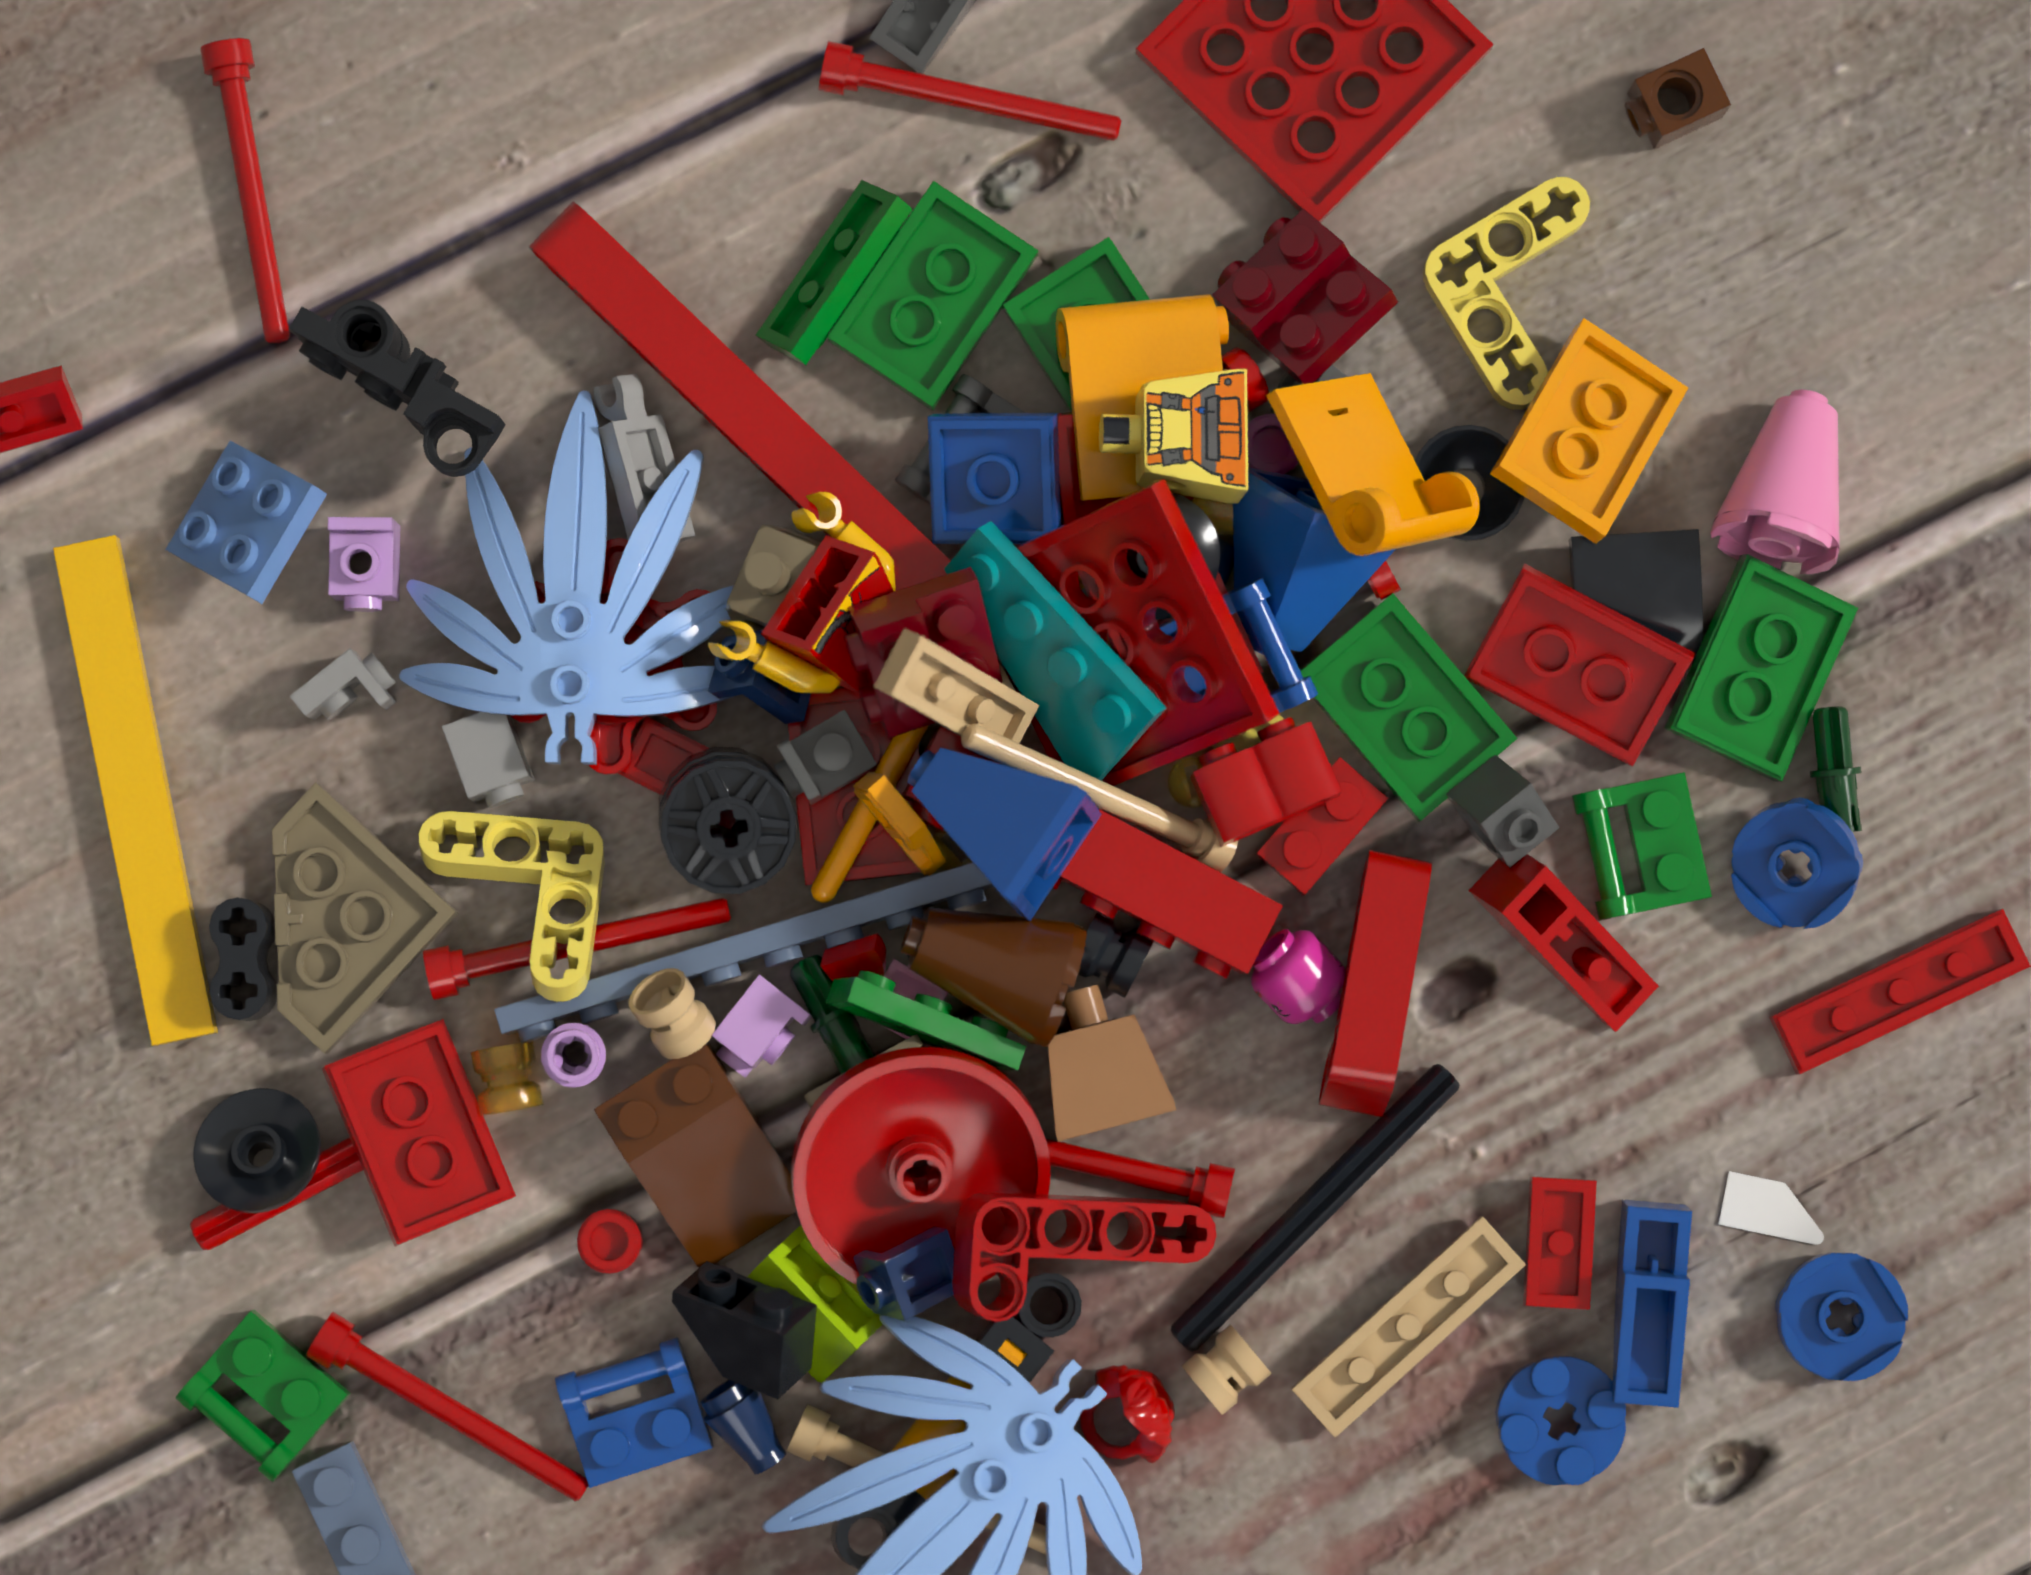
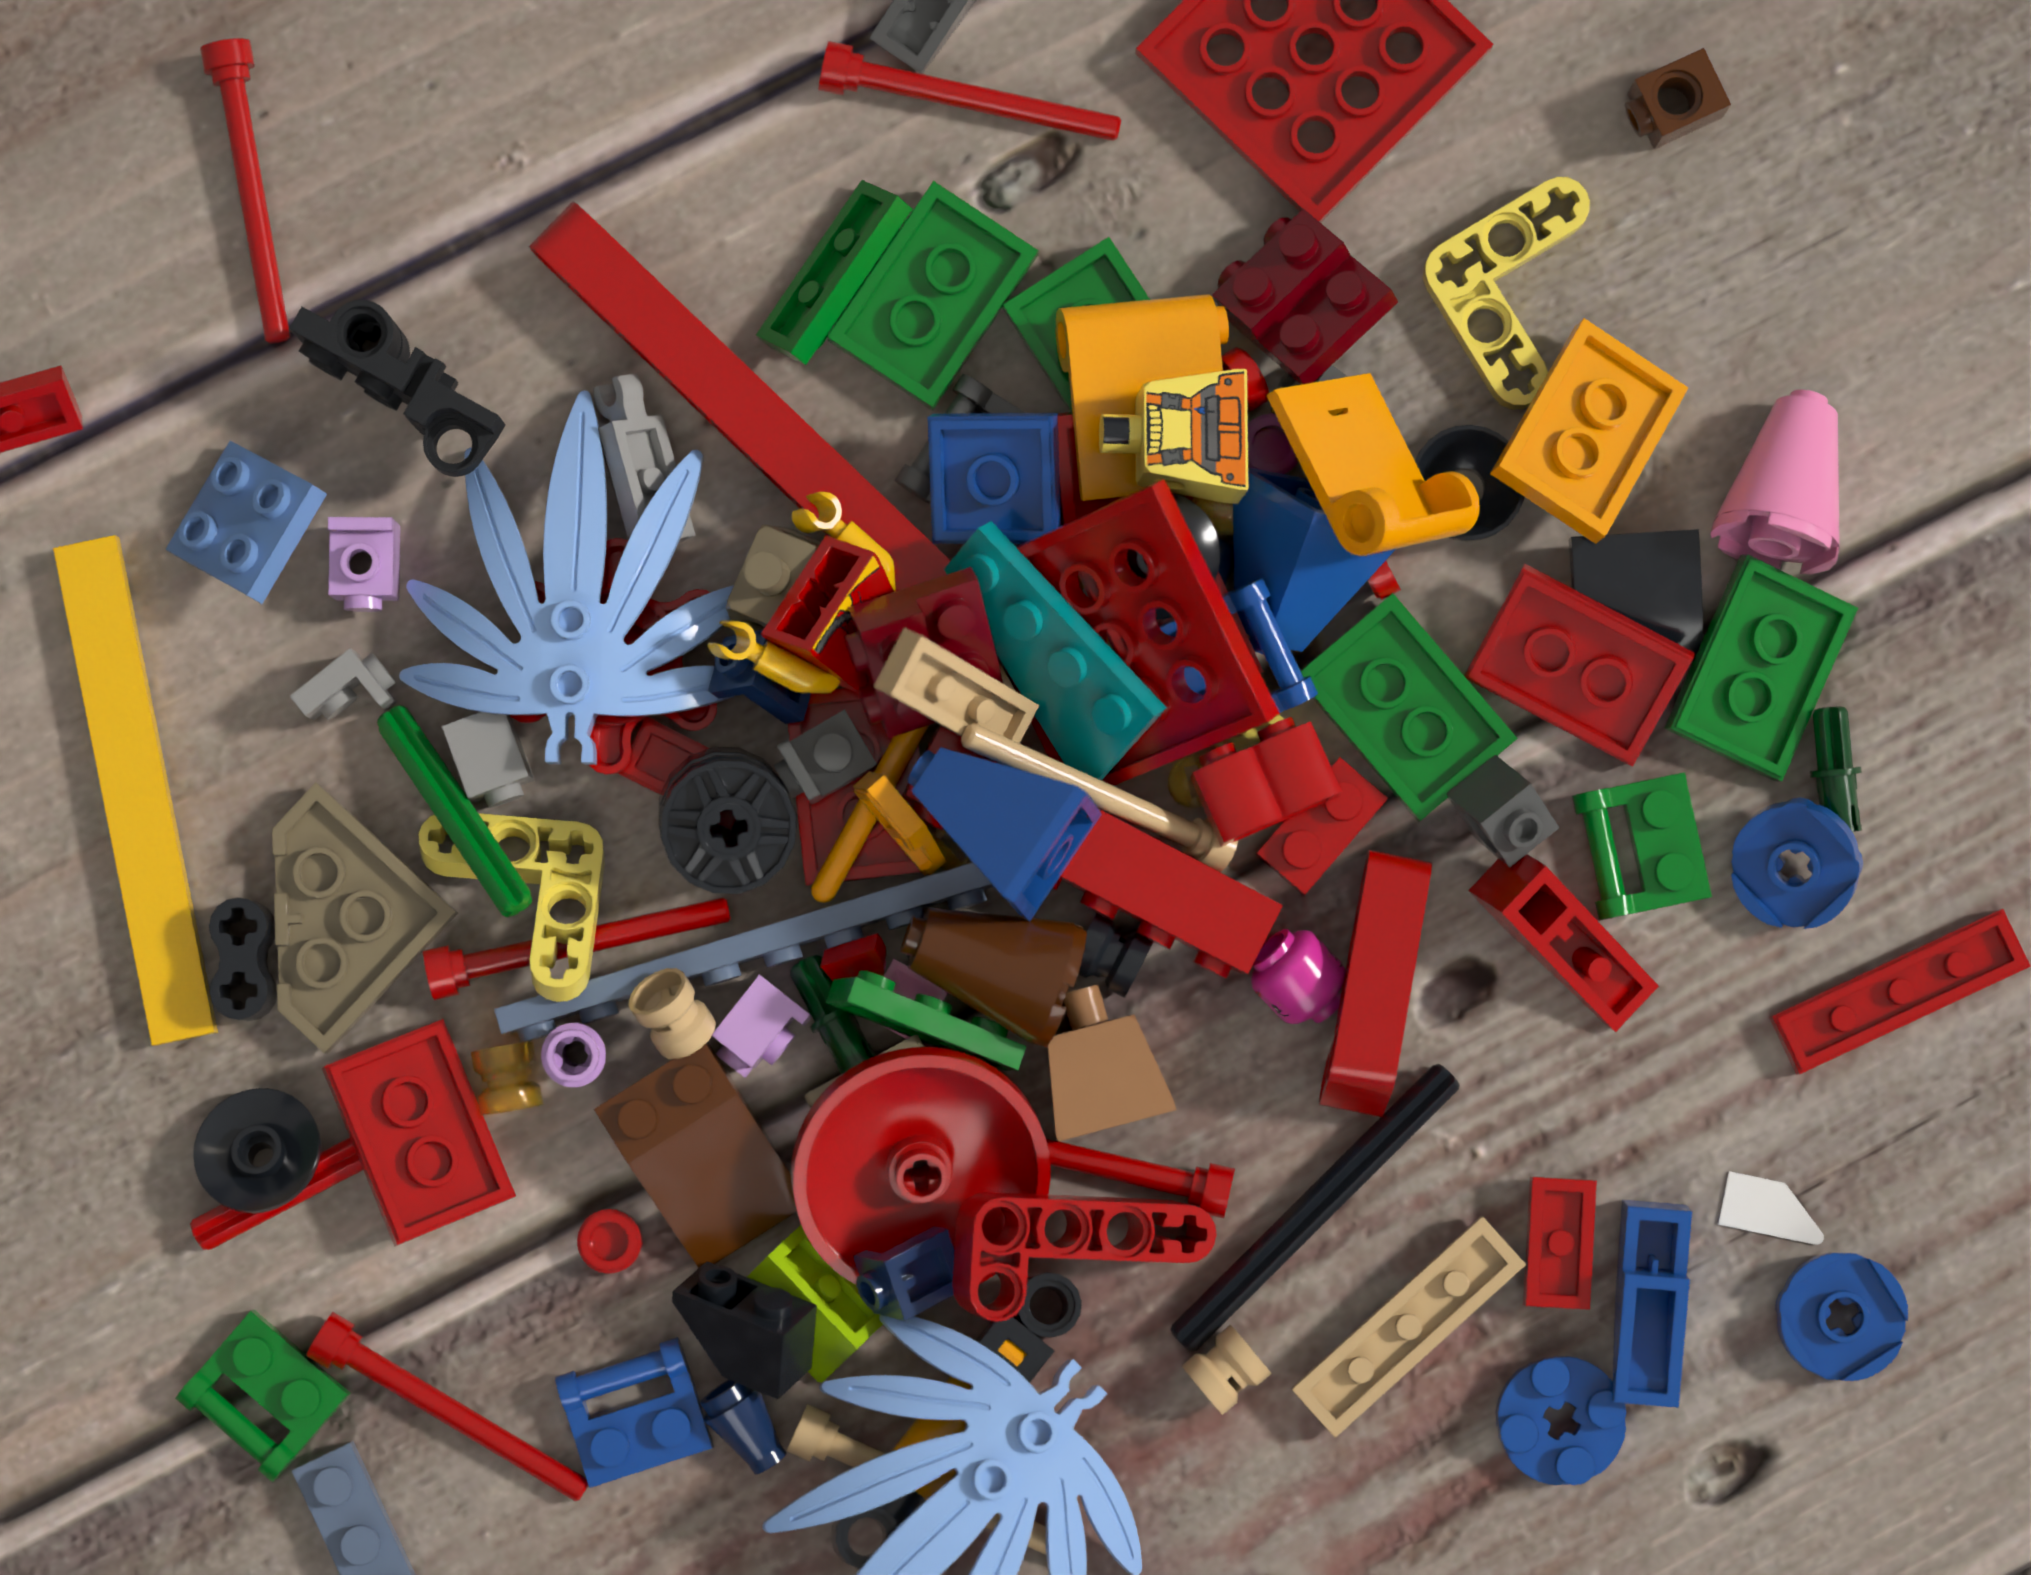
(454, 811): none -> green axle
(1145, 1407): red piece -> none

